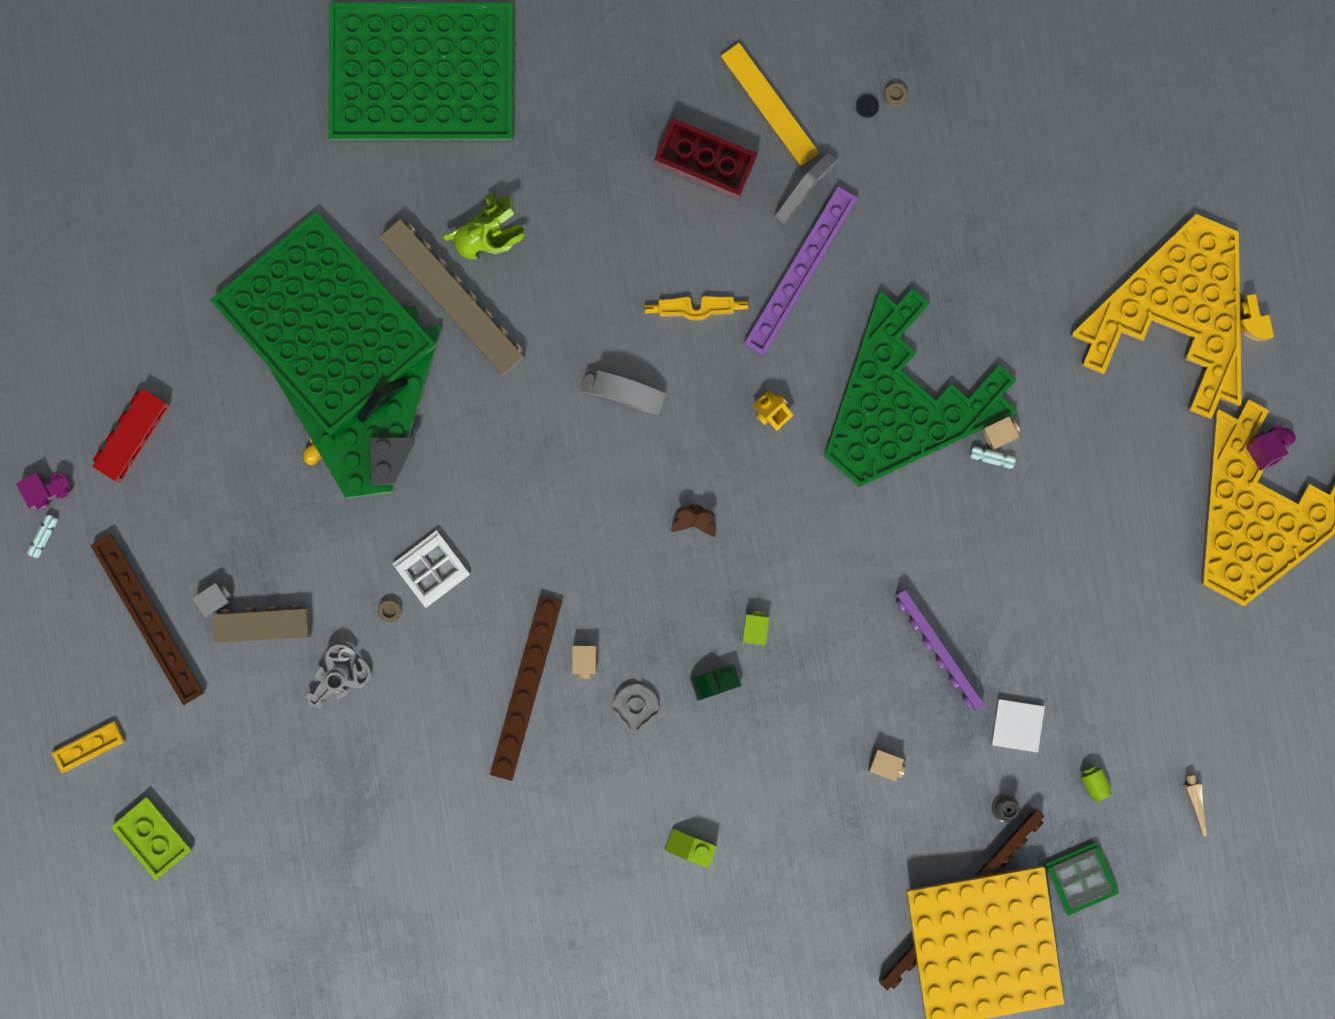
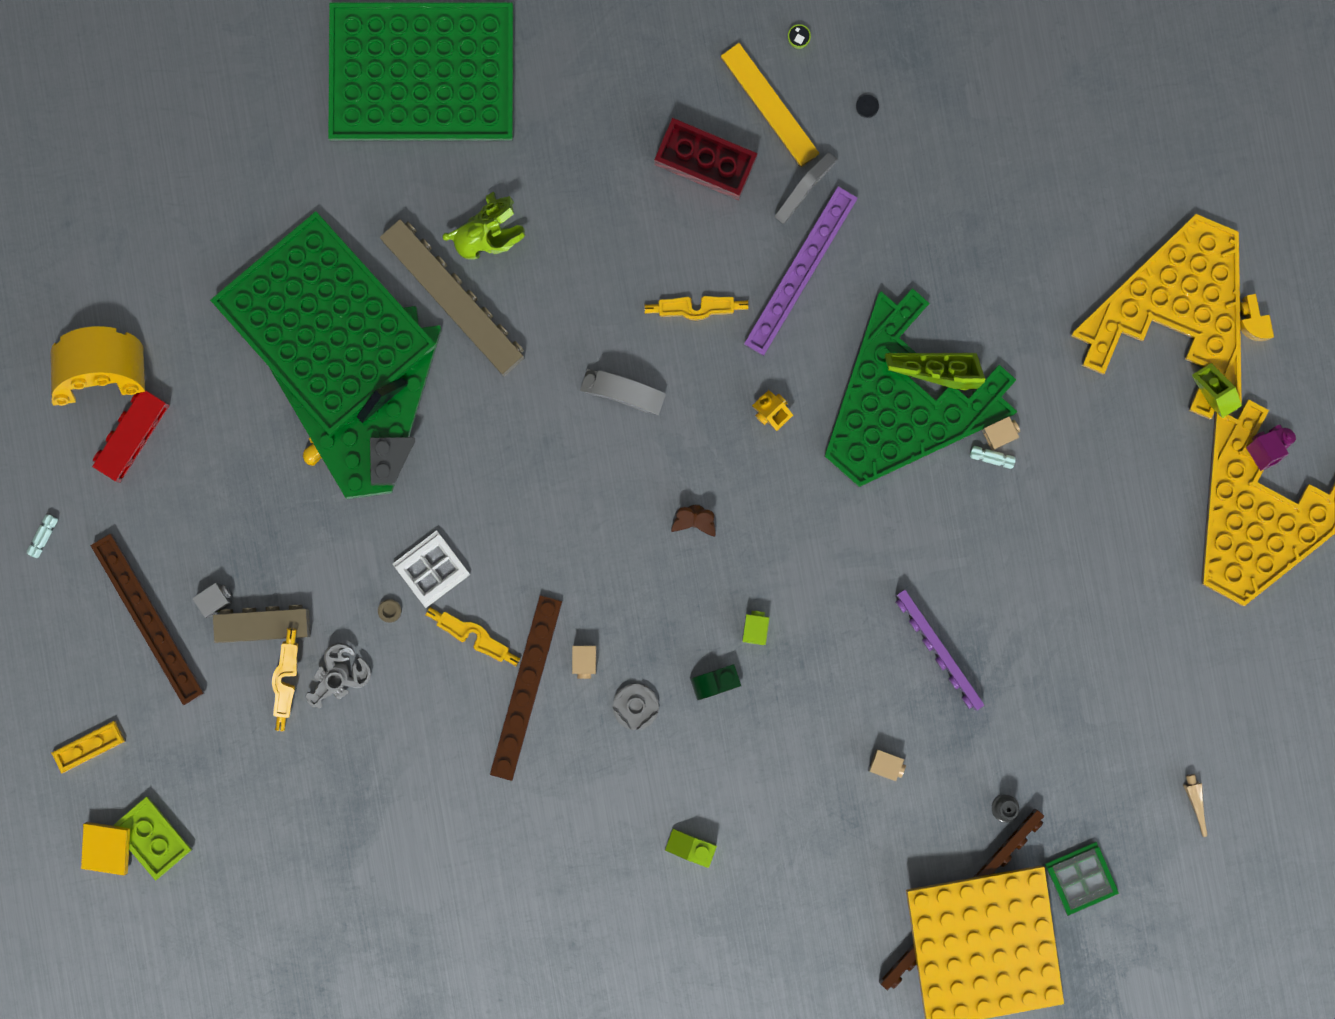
(38, 493): magenta brick -> none
(95, 359): none -> yellow cylinder
(105, 848): none -> yellow tile
(286, 667): none -> yellow piece
(484, 642): none -> yellow piece
(799, 36): none -> tile
(895, 94): dark tan tile -> none
(946, 369): none -> lime wedge
(1017, 725): white tile -> none
(1096, 783): lime brick -> none
(1217, 390): none -> lime slope

